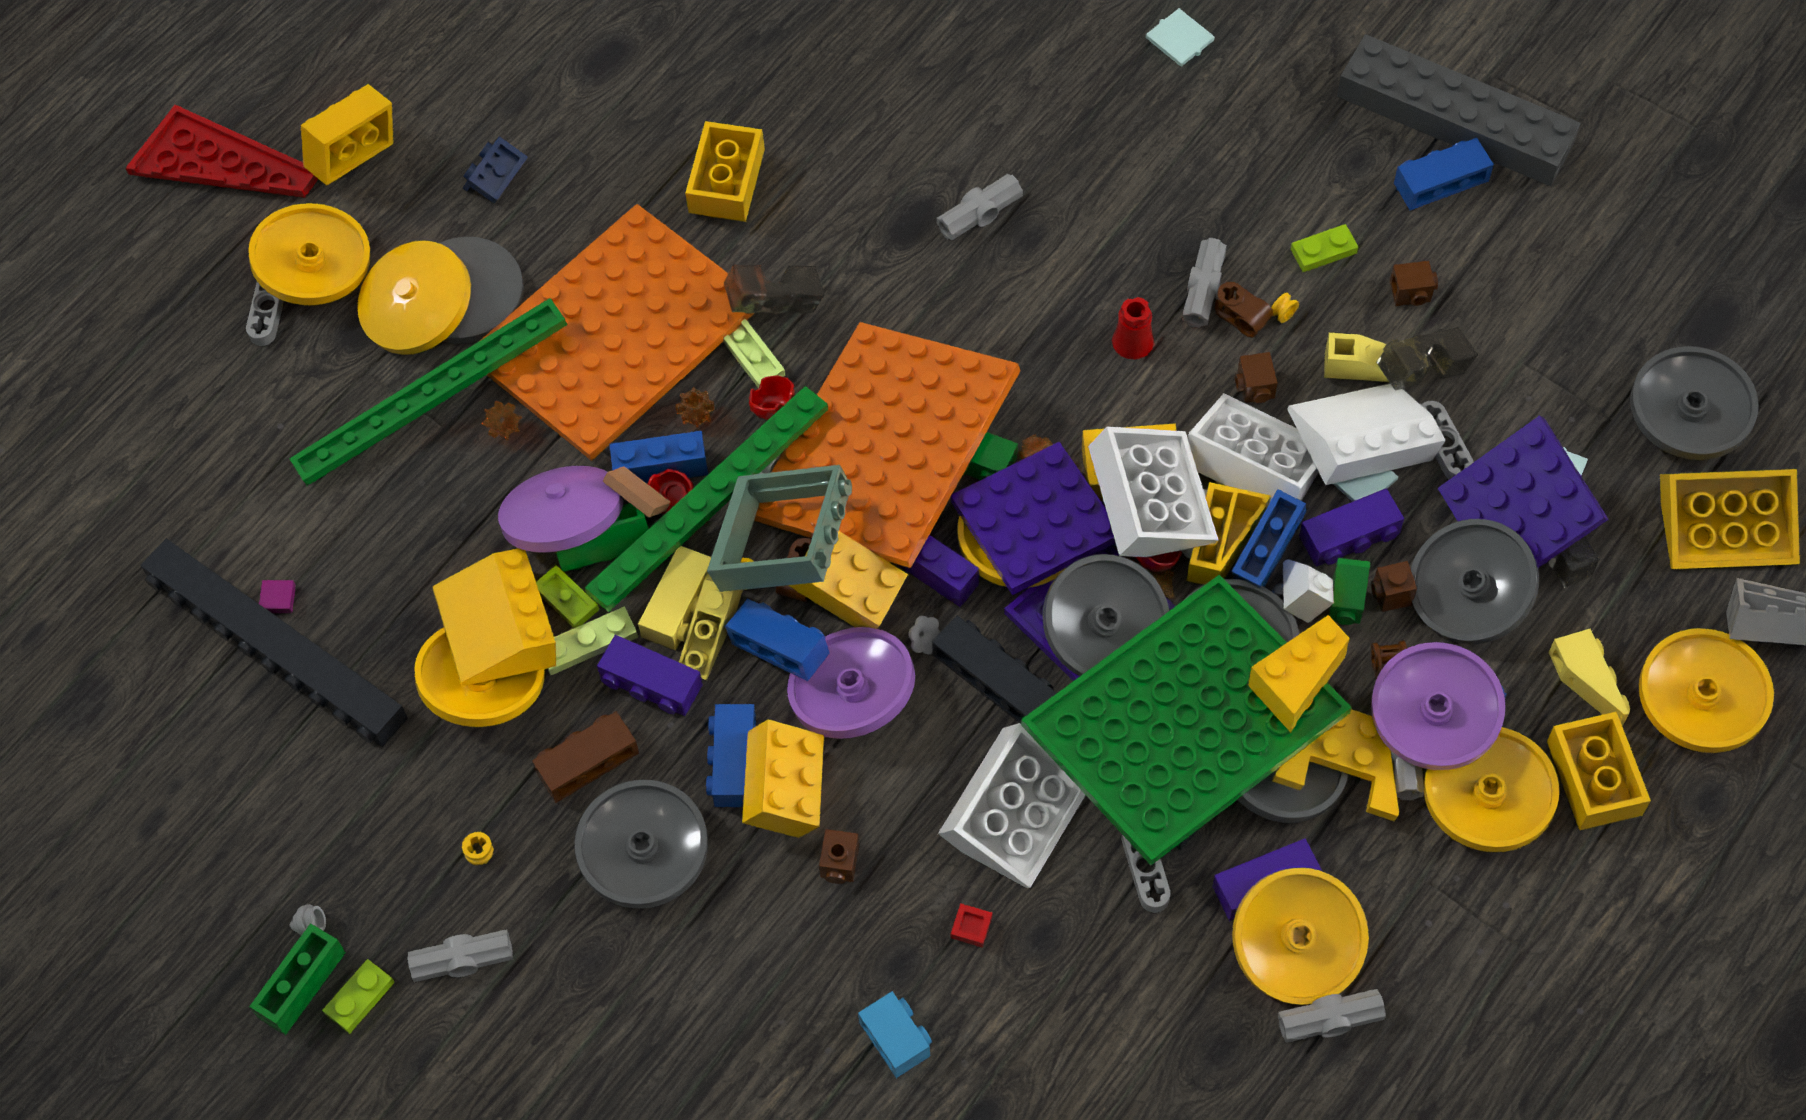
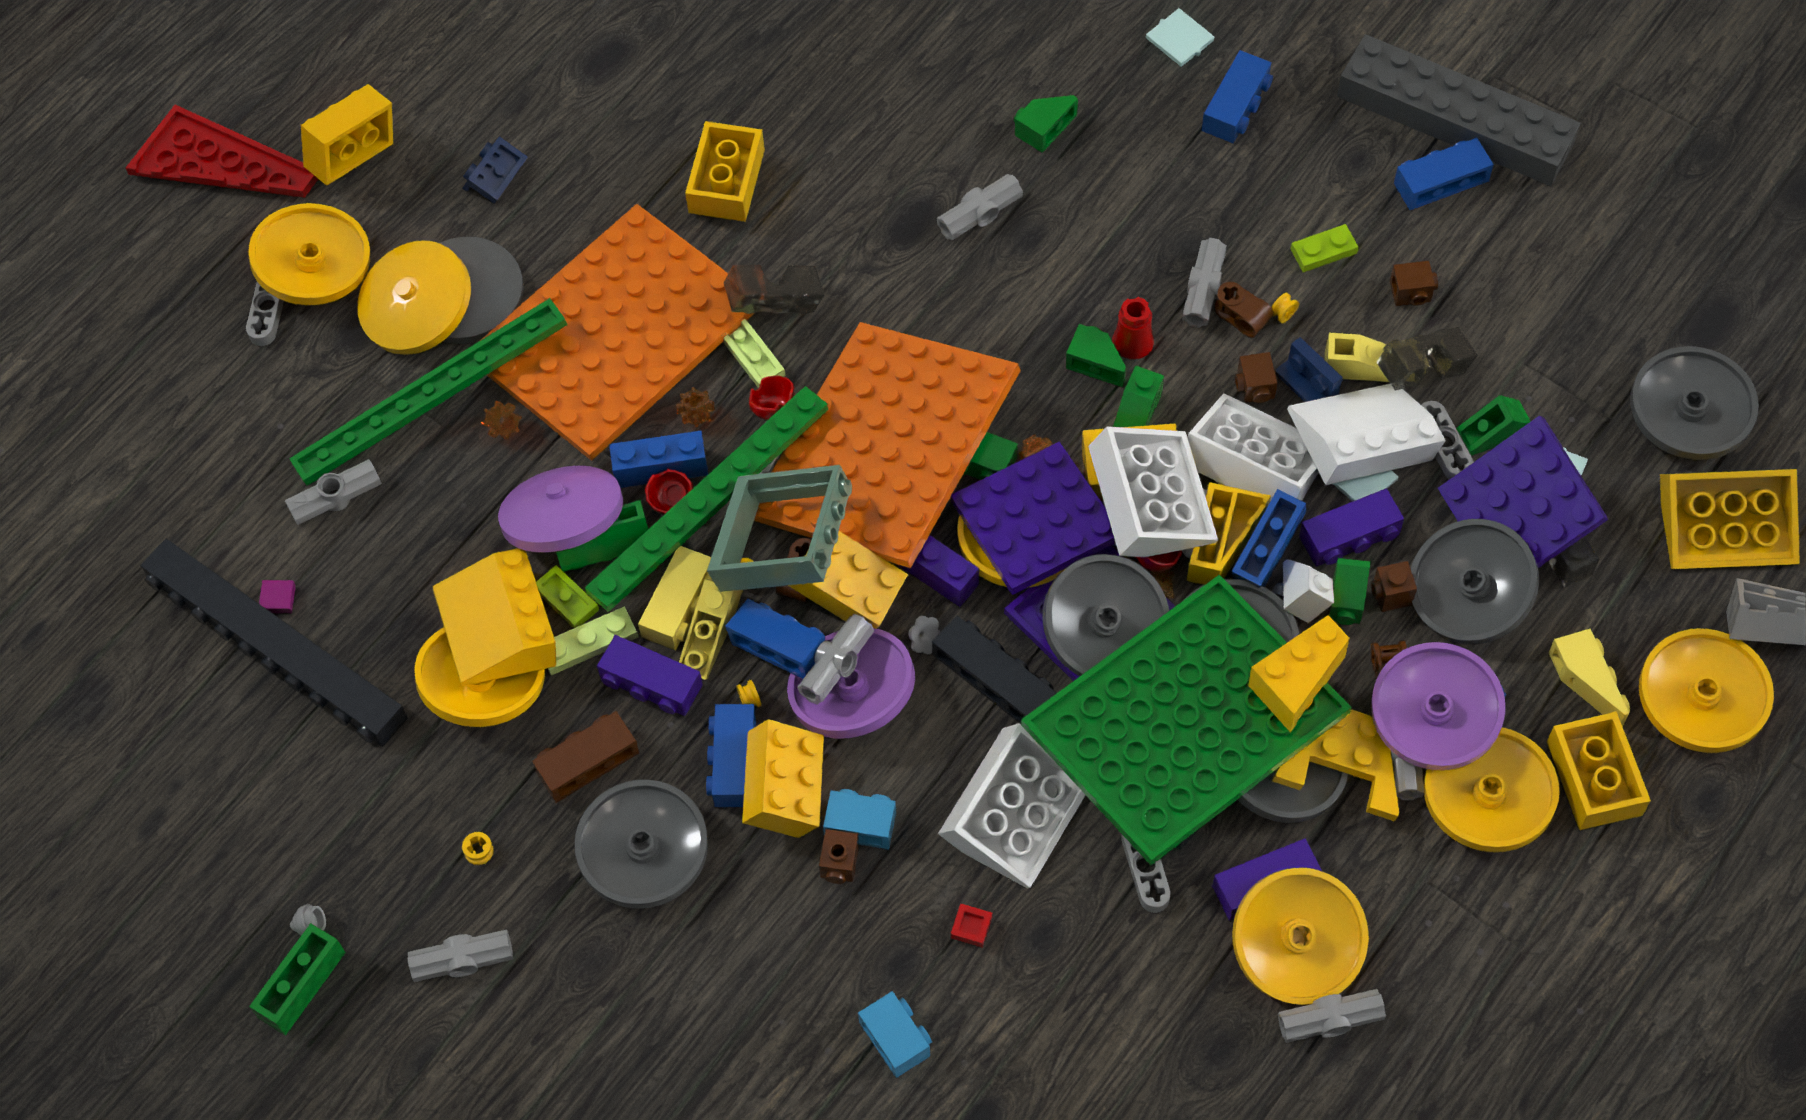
(318, 500): none -> light grey piece
(358, 996): lime plate -> none
(636, 491): medium nougat tile -> none
(748, 694): none -> yellow bush
(835, 659): none -> light grey piece
(868, 816): none -> dark azure brick
(1044, 120): none -> green slope
(1095, 356): none -> green slope
(1139, 398): none -> green slope
(1237, 97): none -> blue brick
(1308, 373): none -> dark blue bracket
(1493, 424): none -> green slope

